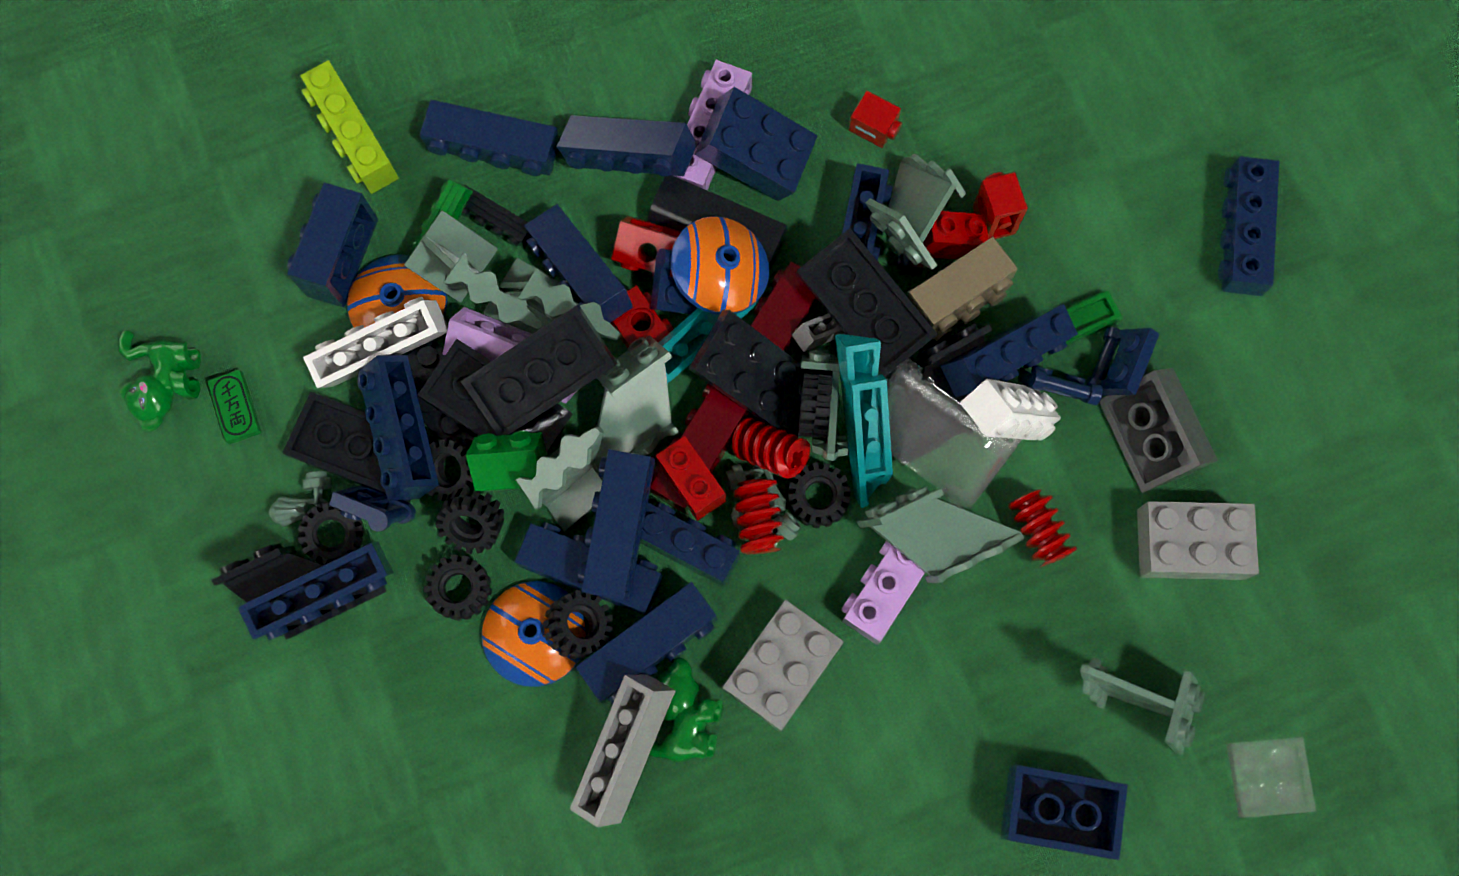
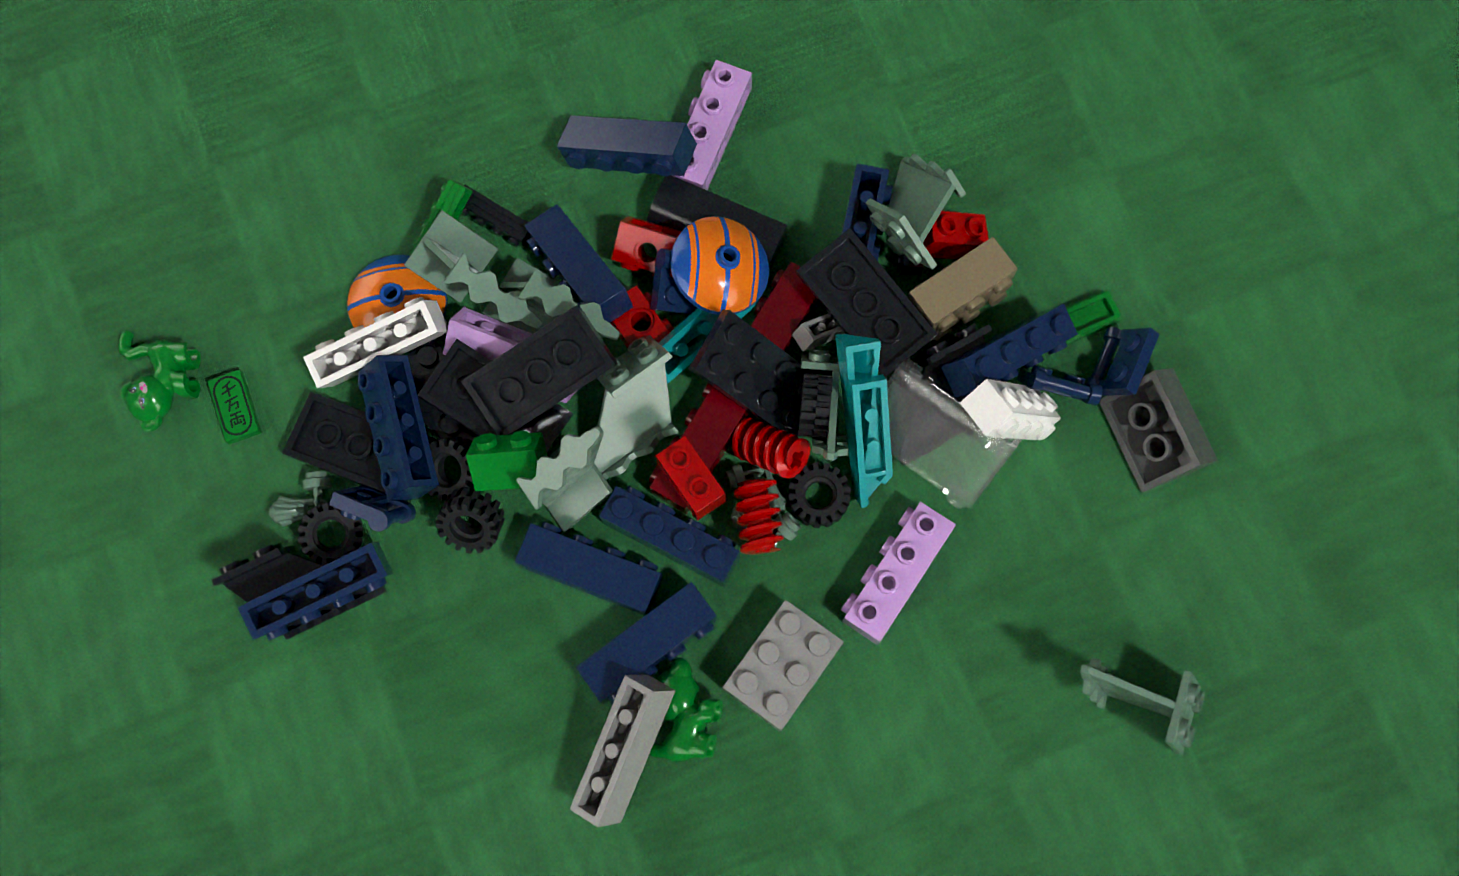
(332, 244): dark blue brick -> none
(349, 126): lime brick -> none
(443, 572): black tyre -> none
(490, 138): dark blue brick -> none
(515, 655): orange dish -> none
(561, 633): black tyre -> none
(617, 524): dark blue brick -> none
(756, 144): dark blue brick -> none
(875, 120): red brick -> none
(938, 534): sand green piece -> none
(1002, 204): red brick -> none
(1041, 527): red piece -> none
(1064, 811): dark blue brick -> none
(1197, 540): light grey brick -> none
(1250, 226): dark blue brick -> none
(1271, 777): clear plate -> none

